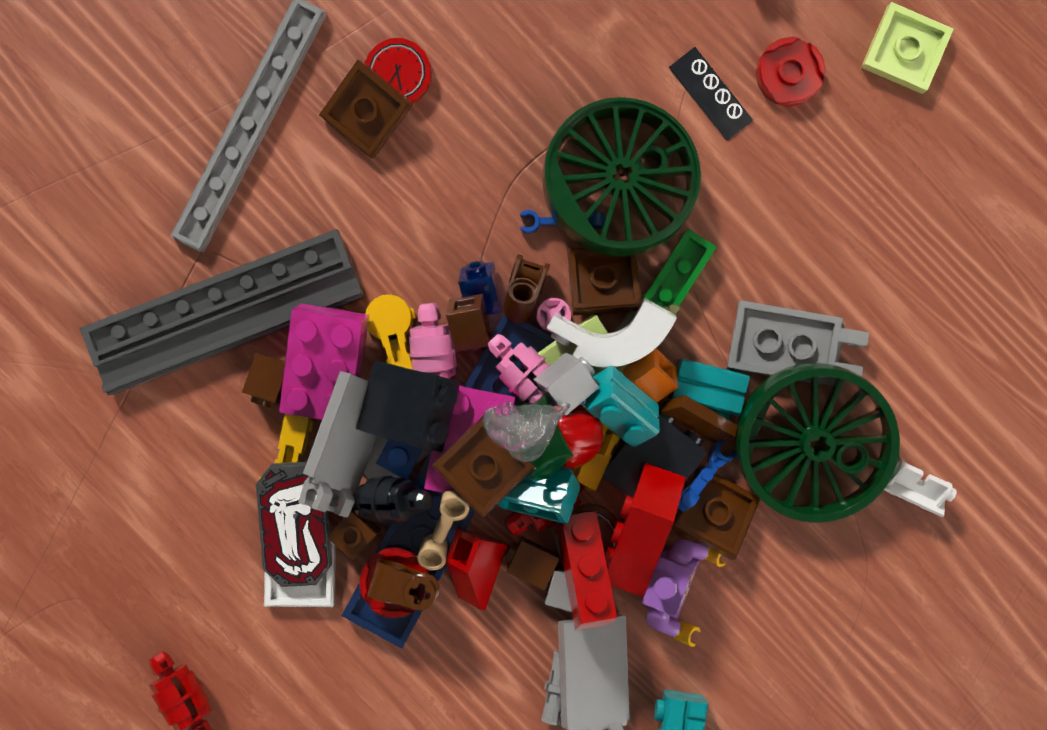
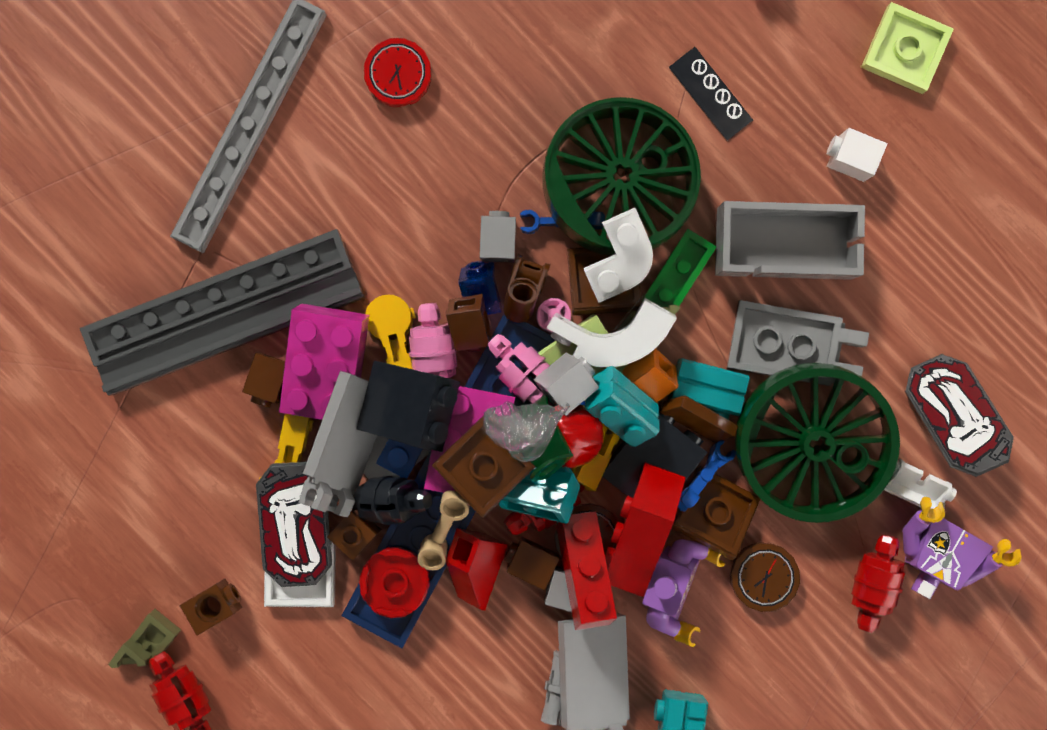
(149, 639): none -> olive slope
(199, 613): none -> reddish brown brick
(366, 109): reddish brown tile -> none
(397, 585): reddish brown piece -> none
(498, 237): none -> light grey brick
(629, 263): none -> white plate
(765, 577): none -> reddish brown tile
(789, 240): none -> light grey piece
(790, 71): red tile -> none
(855, 154): none -> white brick
(878, 583): none -> red piece
(949, 553): none -> medium lavender torso
(959, 415): none -> shield

